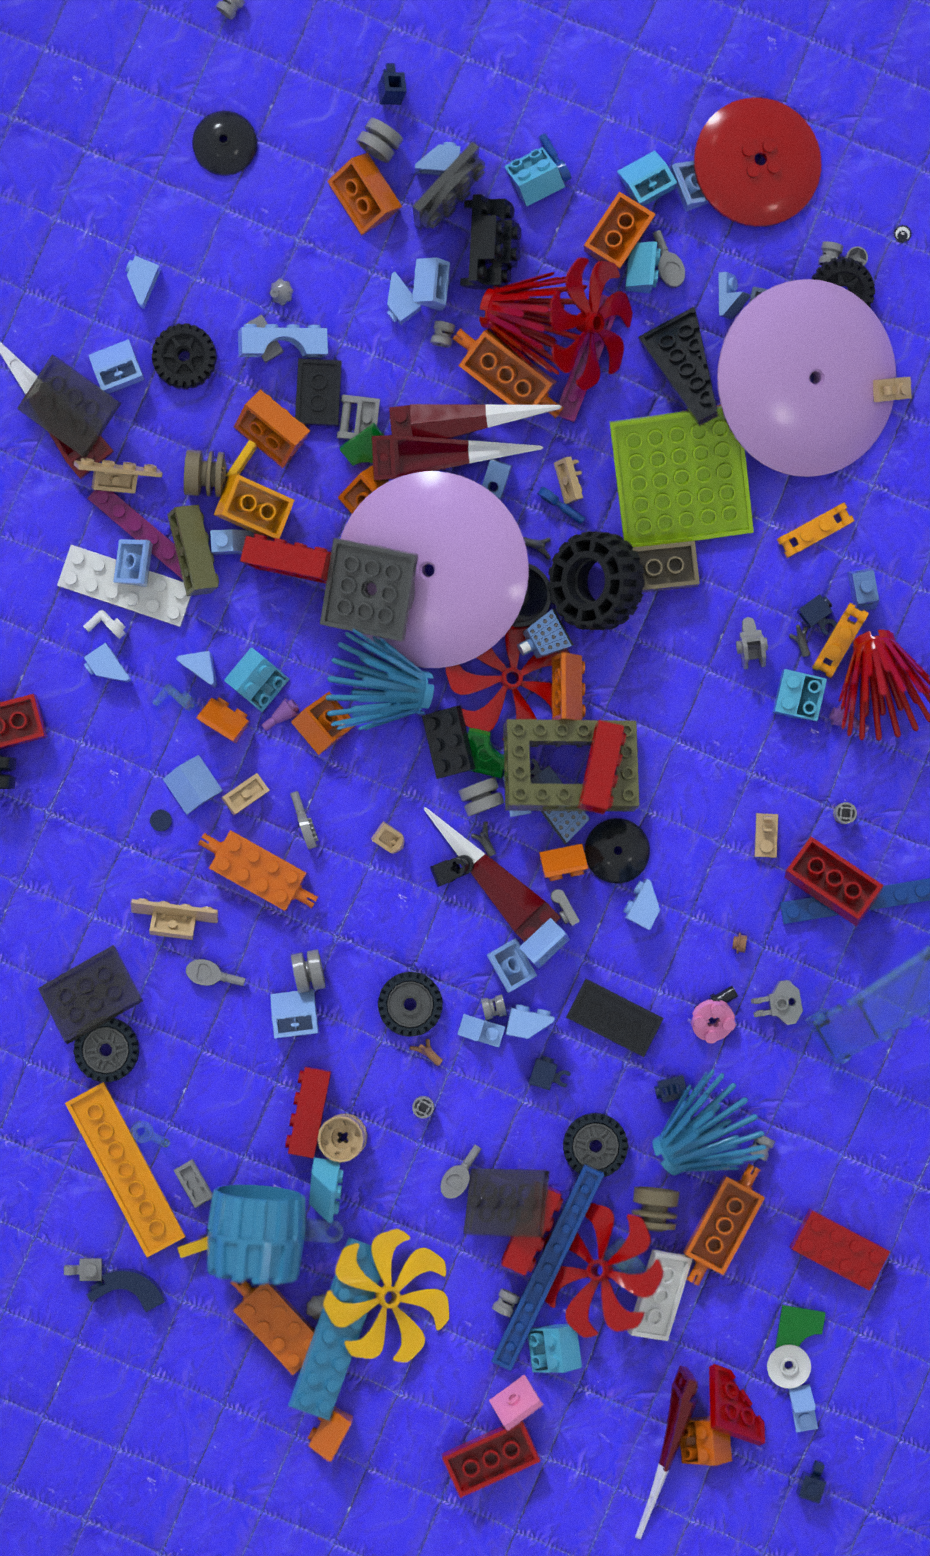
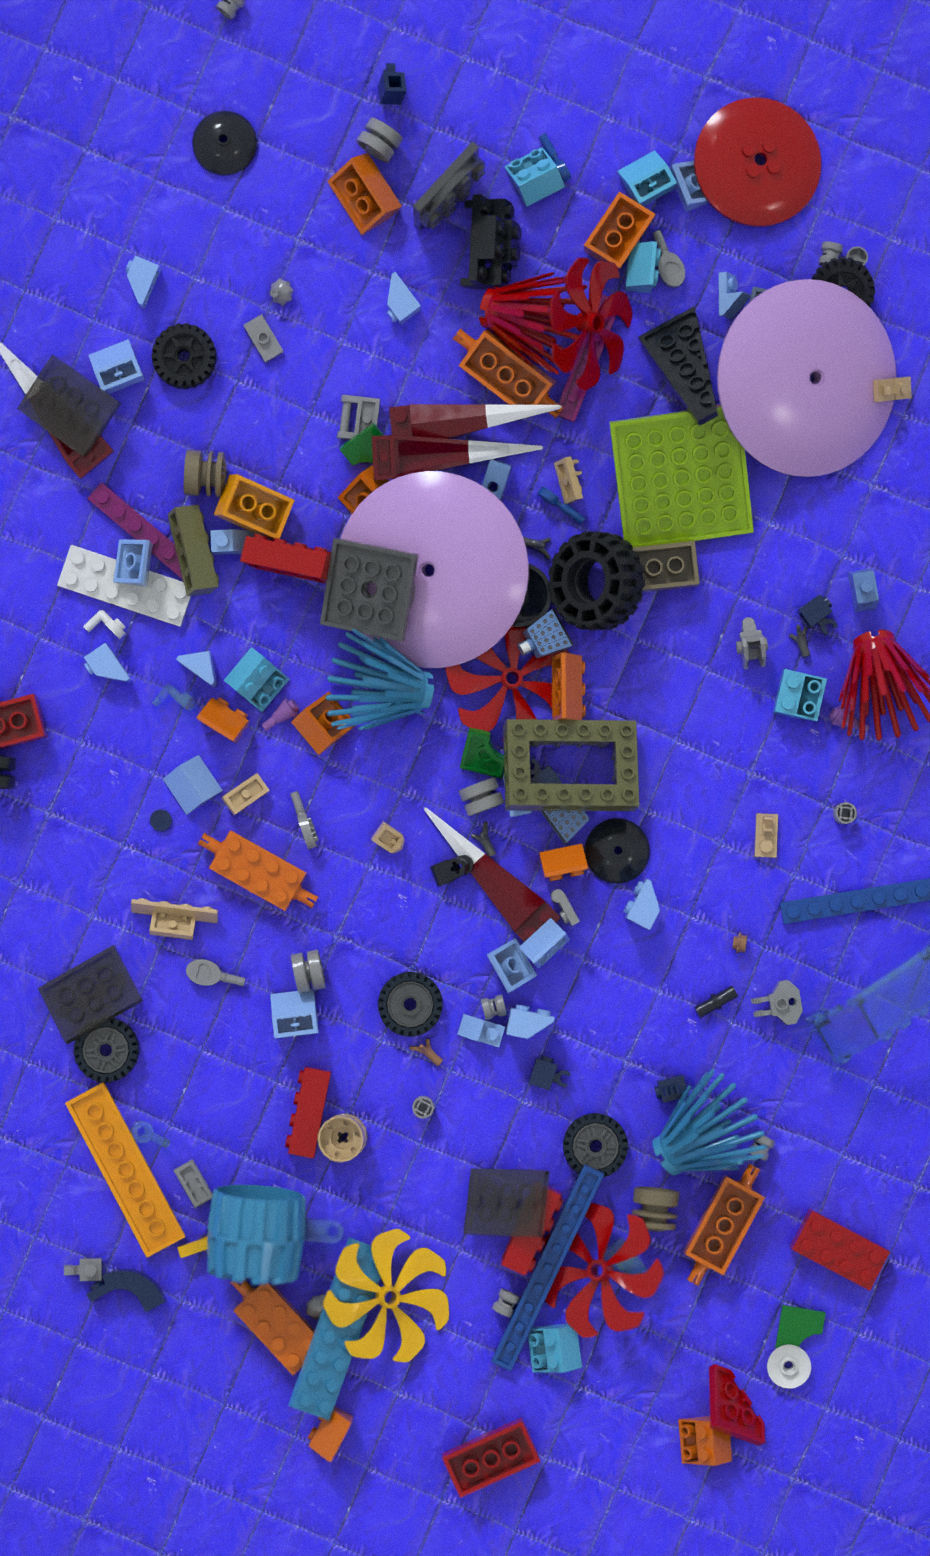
(115, 477): tan bracket -> none
(243, 458): yellow tile -> none
(271, 428): orange slope -> none
(310, 341): light blue arch -> none
(318, 392): black plate -> none
(325, 1187): medium azure slope -> none
(431, 283): light blue slope -> none
(438, 159): light blue slope -> none
(442, 334): light grey wheel -> none
(448, 742): black plate -> none
(457, 1177): light grey piece -> none
(516, 1402): bright pink plate -> none
(601, 767): red brick -> none
(614, 1017): black plate -> none
(663, 1305): white plate -> none
(680, 1412): dark red plate -> none
(717, 1030): bright pink plate -> none
(803, 1408): light blue slope -> none
(811, 1484): dark blue brick -> none
(815, 530): light orange plate -> none
(833, 881): red brick -> none
(840, 640): light orange plate -> none
(902, 233): black sticker -> none

